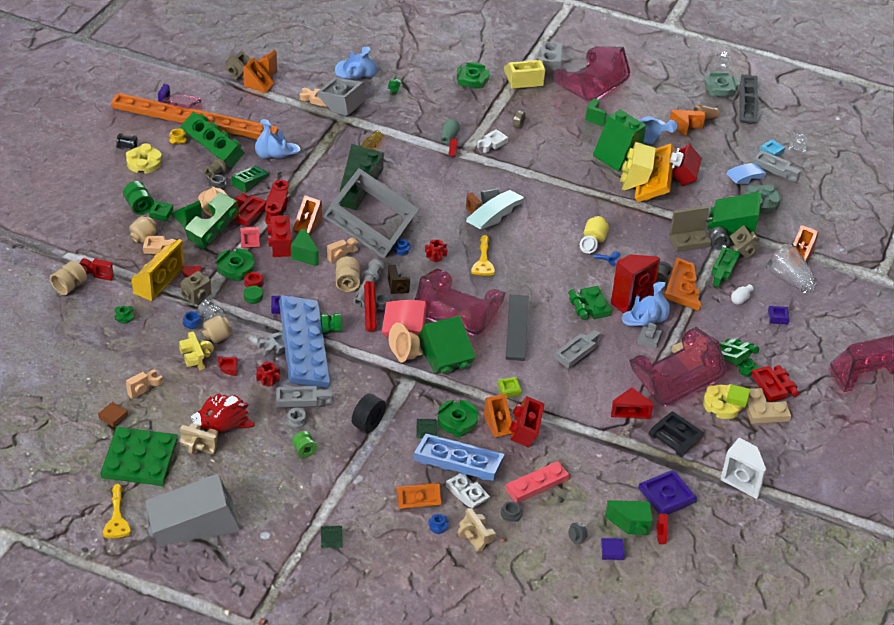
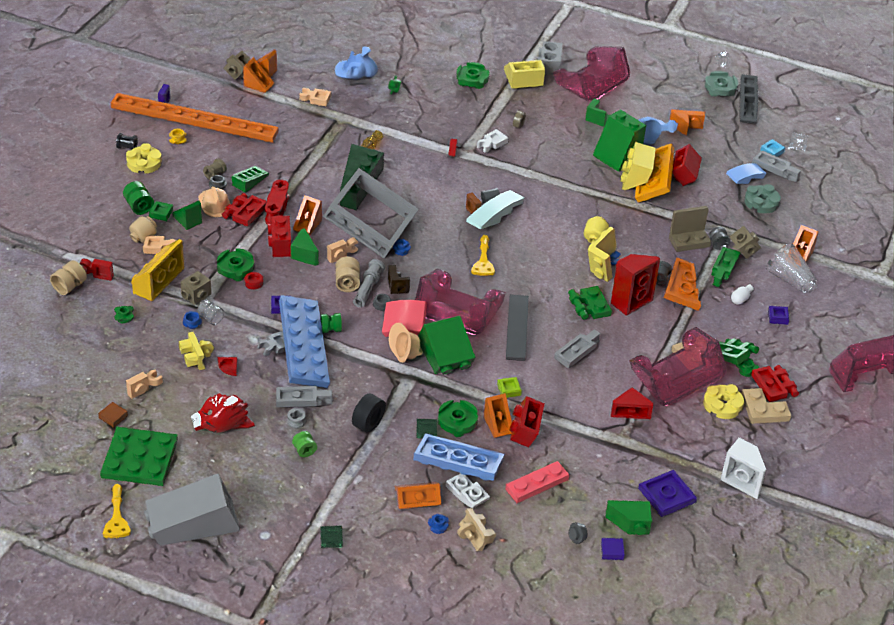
(181, 100): clear pink piece -> none
(189, 270): red tile -> none
(196, 439): tan hips -> none
(204, 231): arch -> none
(213, 140): green brick -> none
(216, 329): tan head -> none
(249, 237): coral tile -> none
(253, 294): green tile -> none
(268, 374): red gear -> none
(273, 146): light blue piece -> none
(342, 95): light grey slope -> none
(370, 306): red axle -> none
(436, 250): red gear -> none
(450, 129): sand green cone -> none
(511, 511): dark grey plate -> none
(588, 244): white plate -> none
(600, 253): none -> light yellow bracket
(648, 310): light blue piece -> none
(649, 336): light grey tile -> none
(662, 528): red tile -> none
(676, 158): white plate -> none
(678, 428): black plate -> none
(710, 113): medium nougat cone -> none
(735, 212): green slope -> none
(738, 395): lime tile -> none

